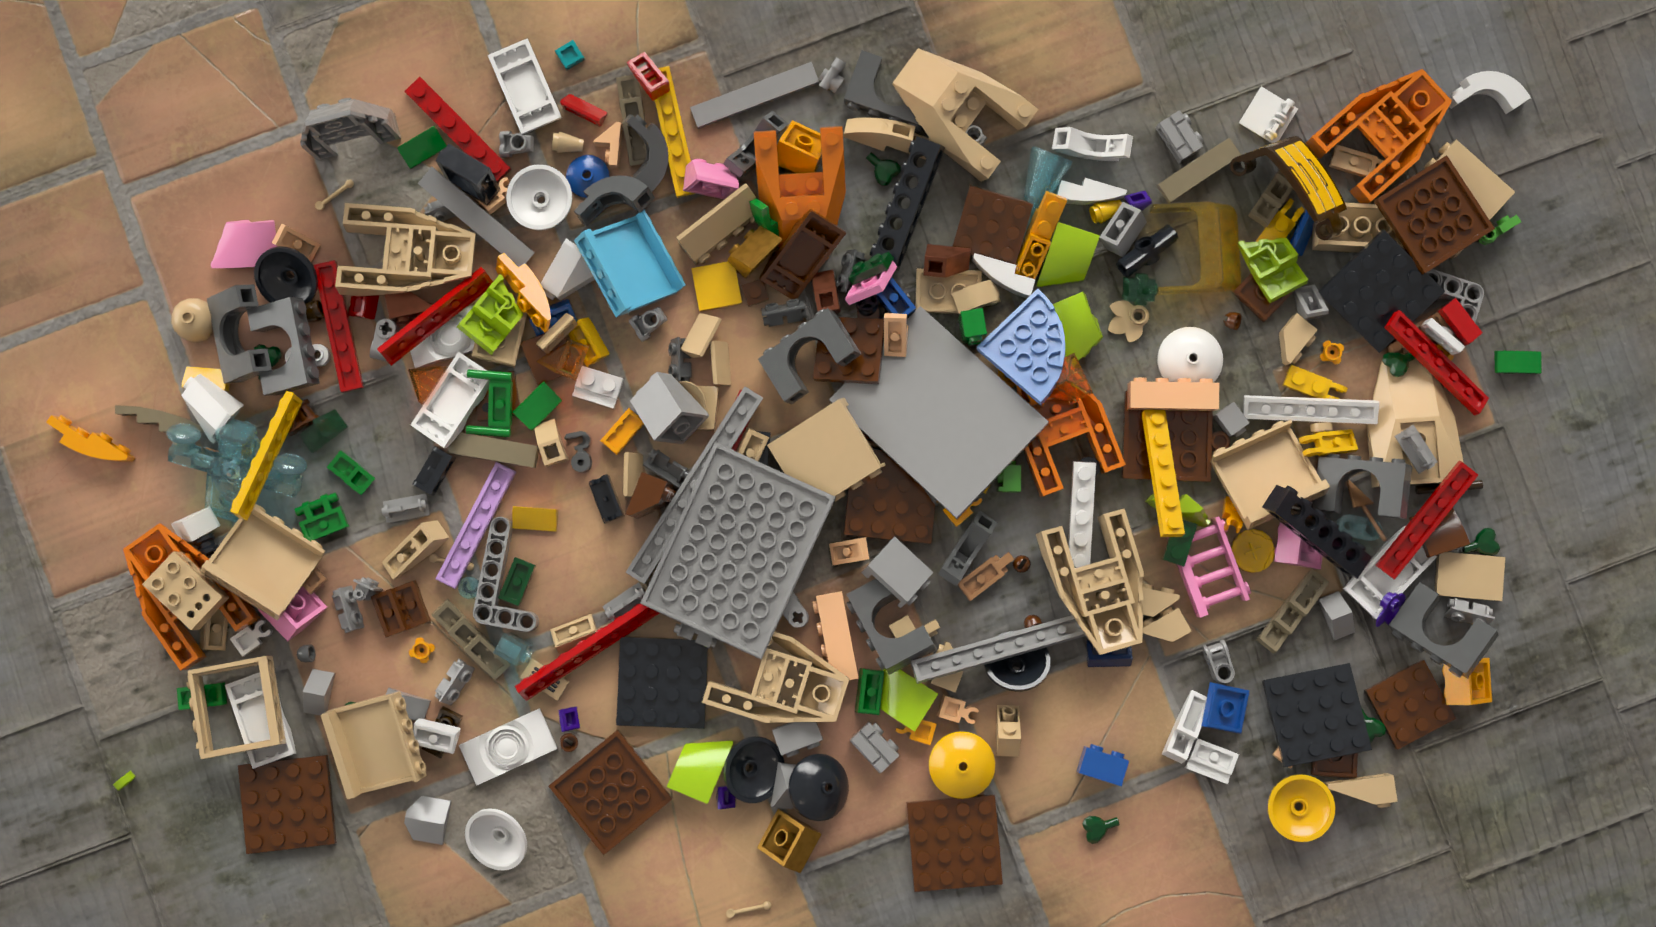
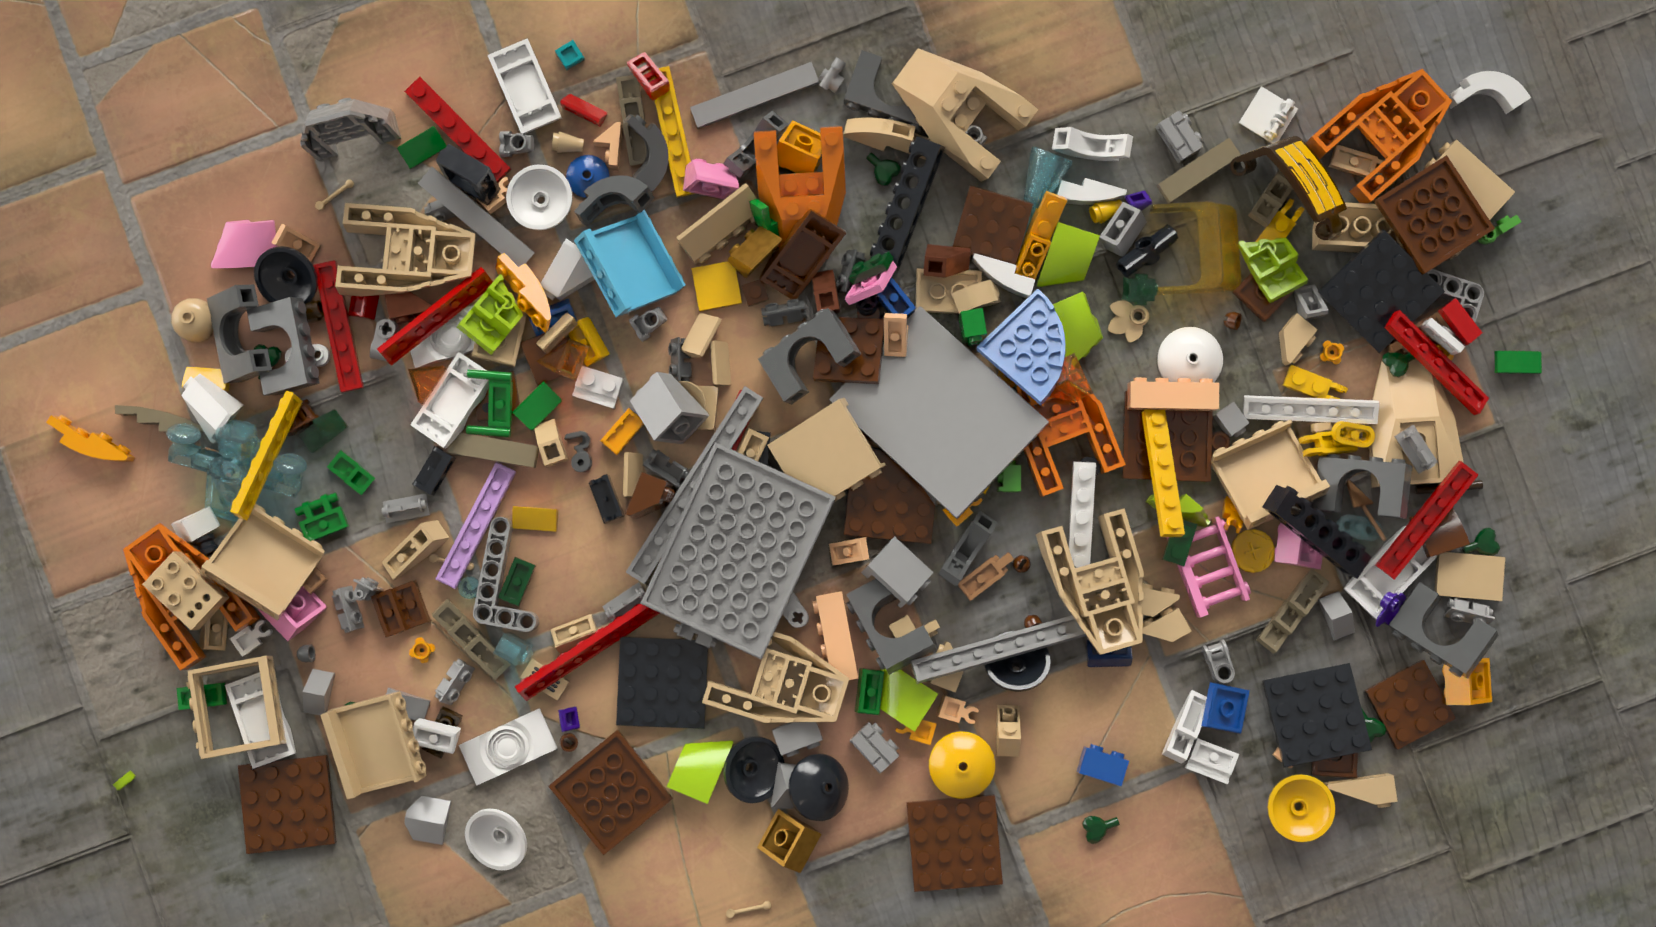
(724, 798): dark purple slope -> none
(1302, 233): blue slope -> none
(1351, 434): none -> yellow plate

